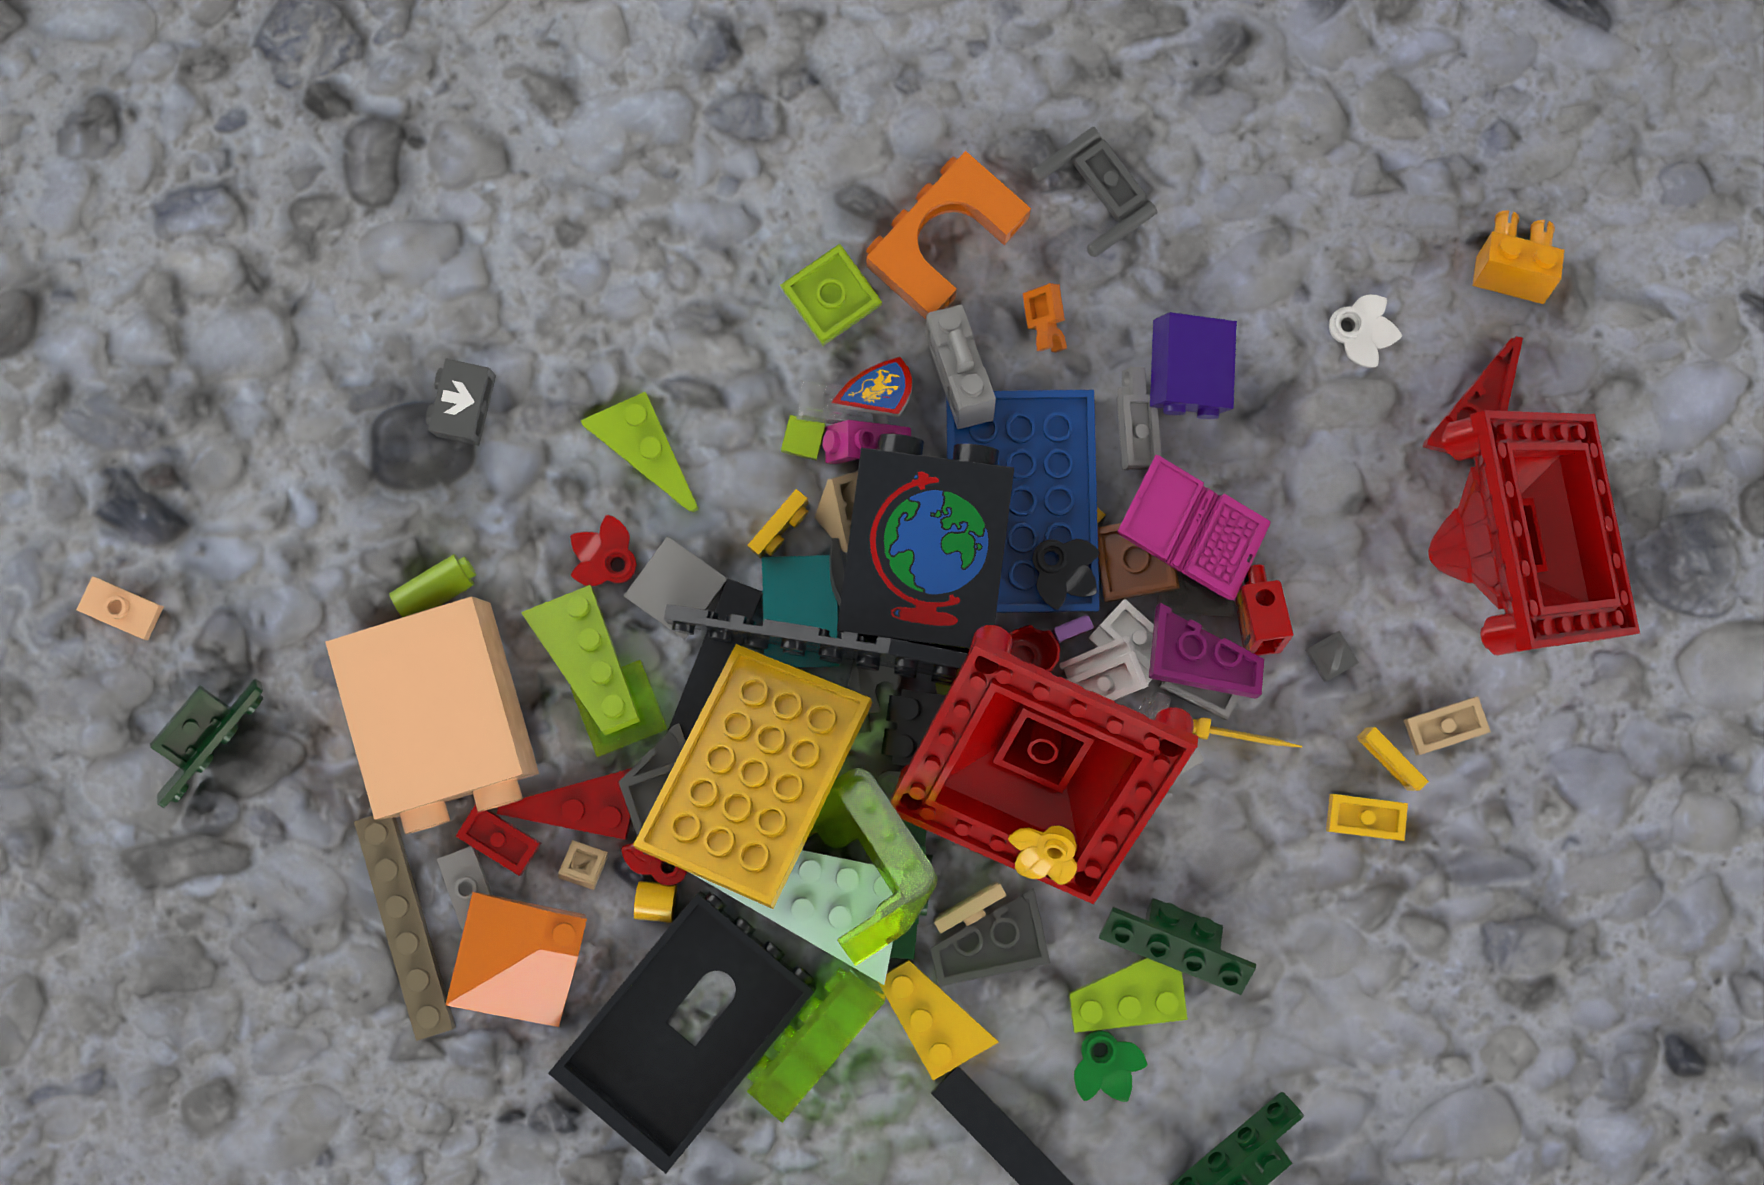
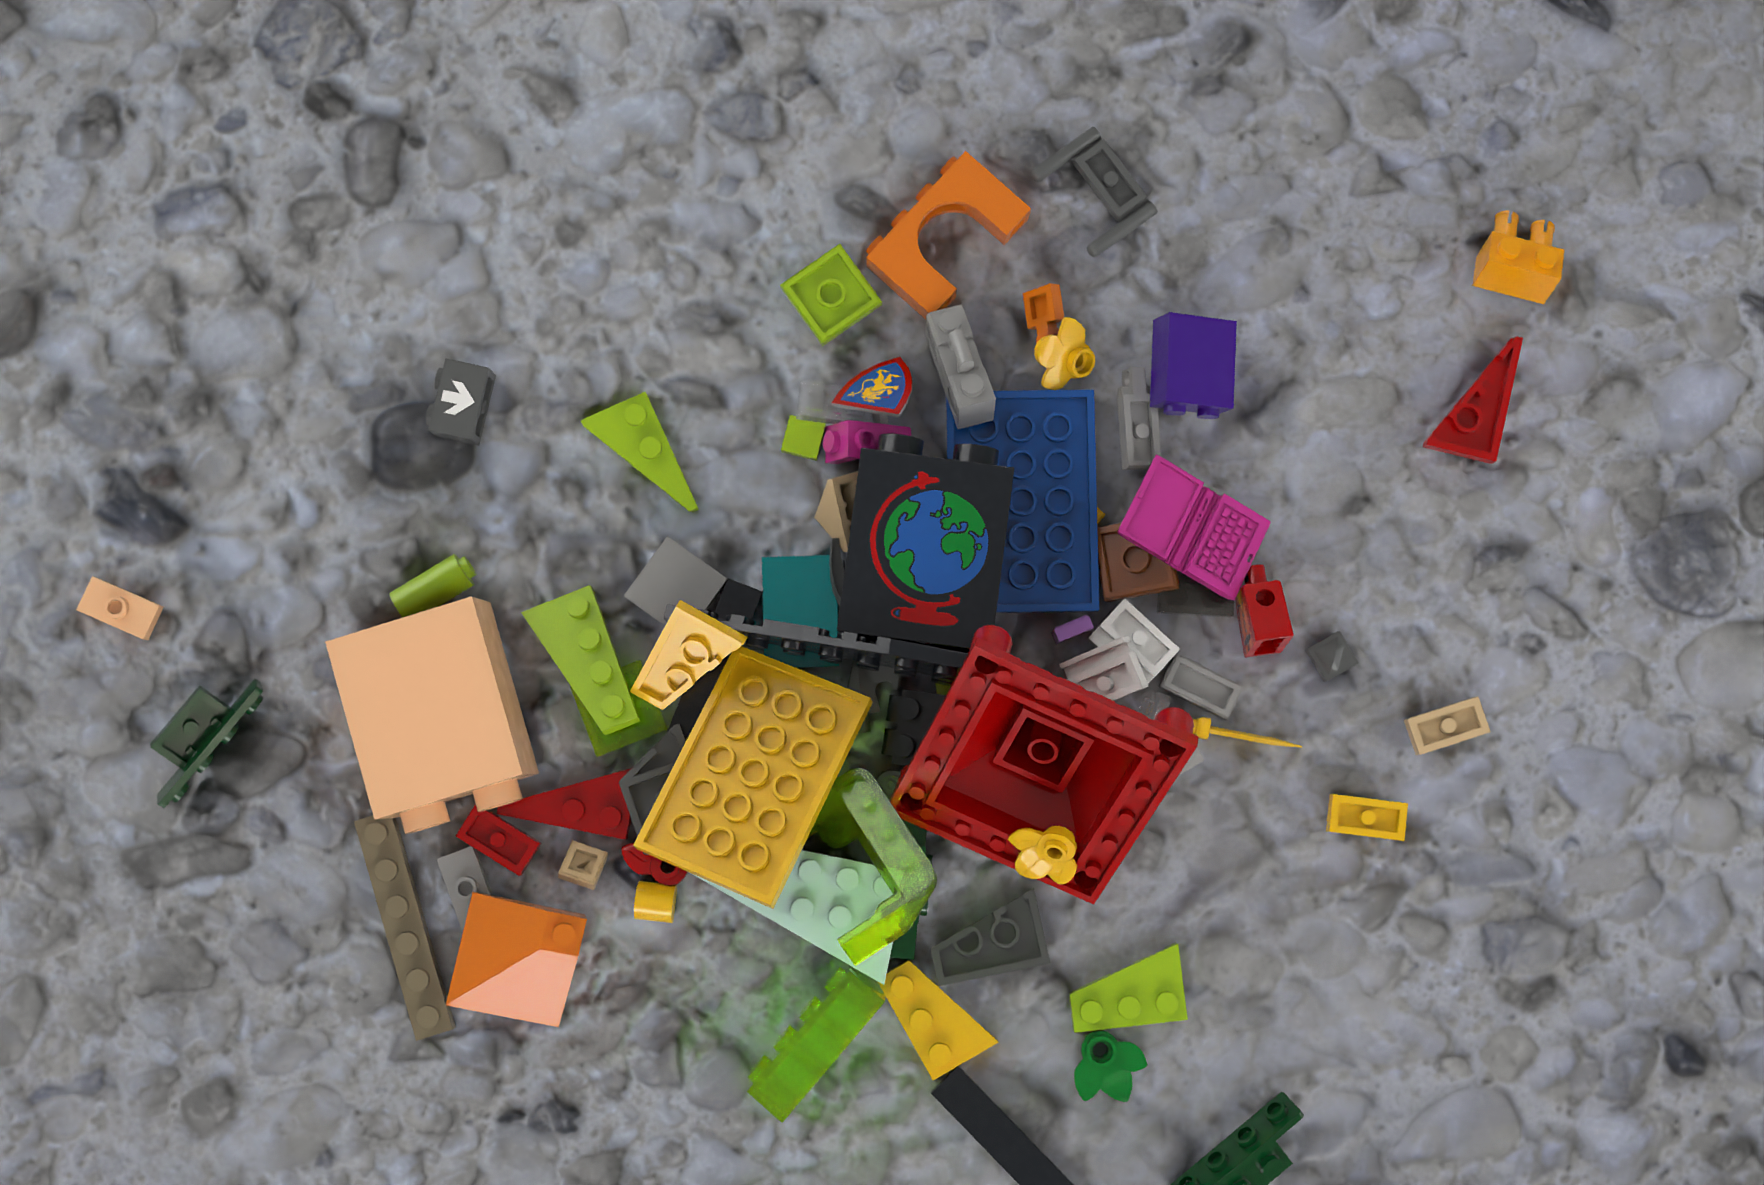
(600, 550): red plate -> none
(648, 1075): black panel -> none
(683, 654): none -> yellow wing
(790, 513): yellow plate -> none
(969, 909): tan plate -> none
(1035, 647): red hair -> none
(1064, 355): none -> yellow plate
(1070, 573): black plate -> none
(1180, 942): dark green bracket -> none
(1199, 659): magenta wing -> none
(1368, 332): white plate -> none
(1392, 759): yellow tile -> none
(1537, 530): red piece -> none

